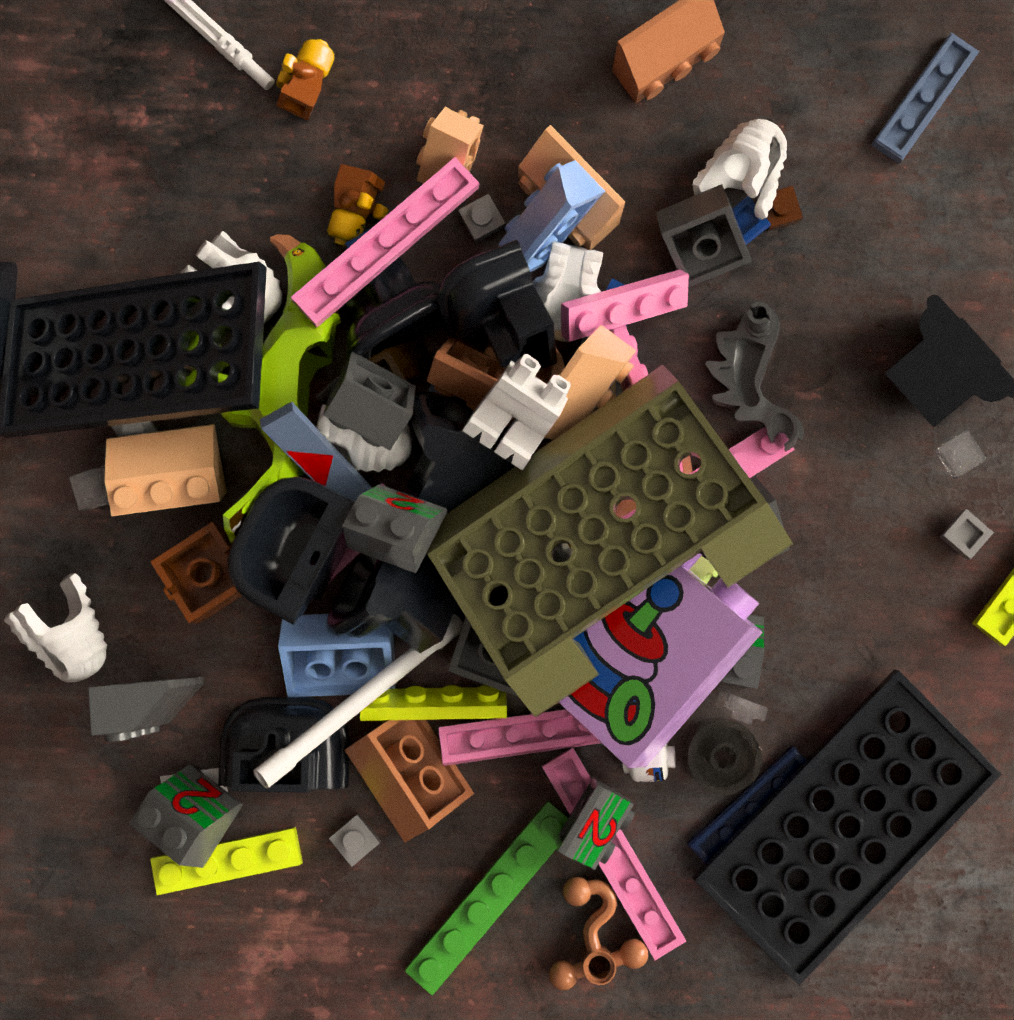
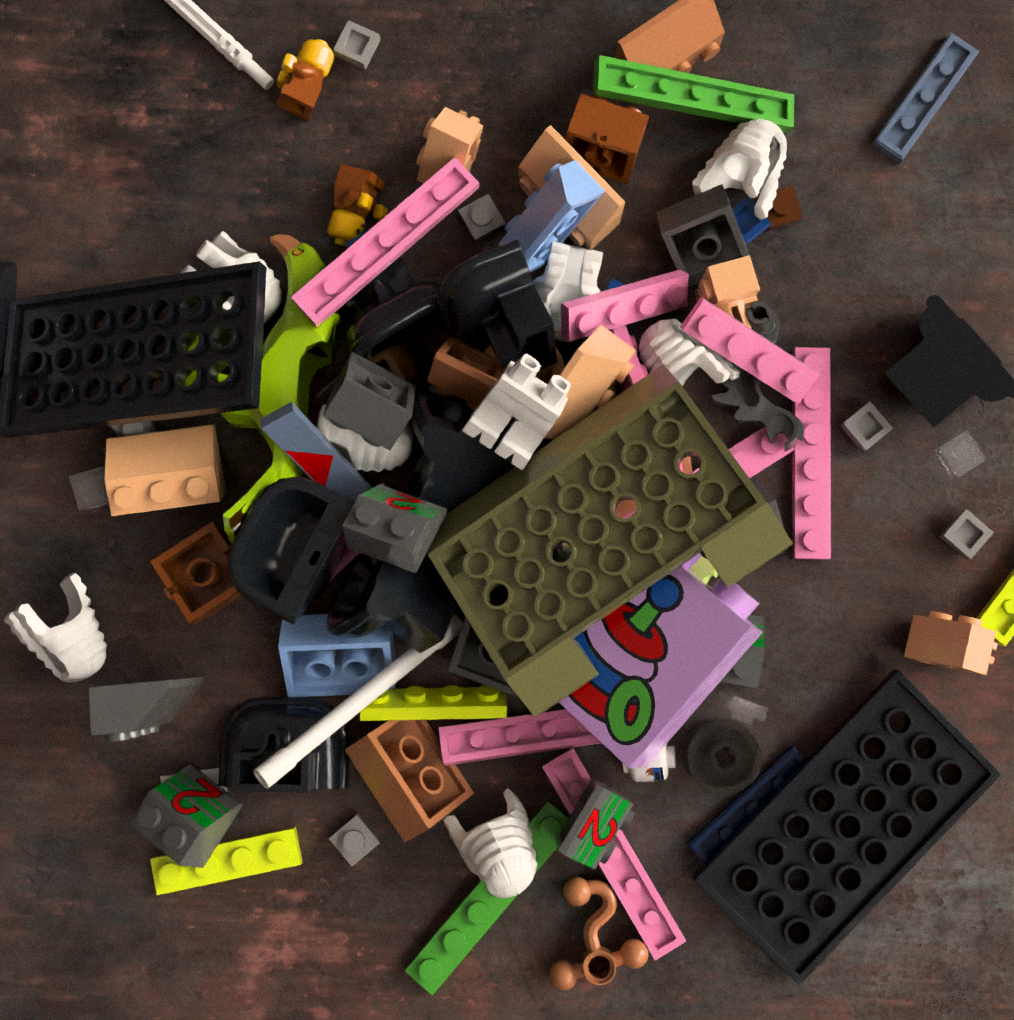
(356, 44): none -> light grey plate
(499, 849): none -> white hair
(607, 136): none -> dark orange brick
(681, 353): none -> white hair
(690, 93): none -> bright green plate
(730, 287): none -> light nougat brick
(749, 350): none -> bright pink plate
(812, 463): none -> bright pink plate
(866, 426): none -> light grey plate
(950, 643): none -> light nougat brick

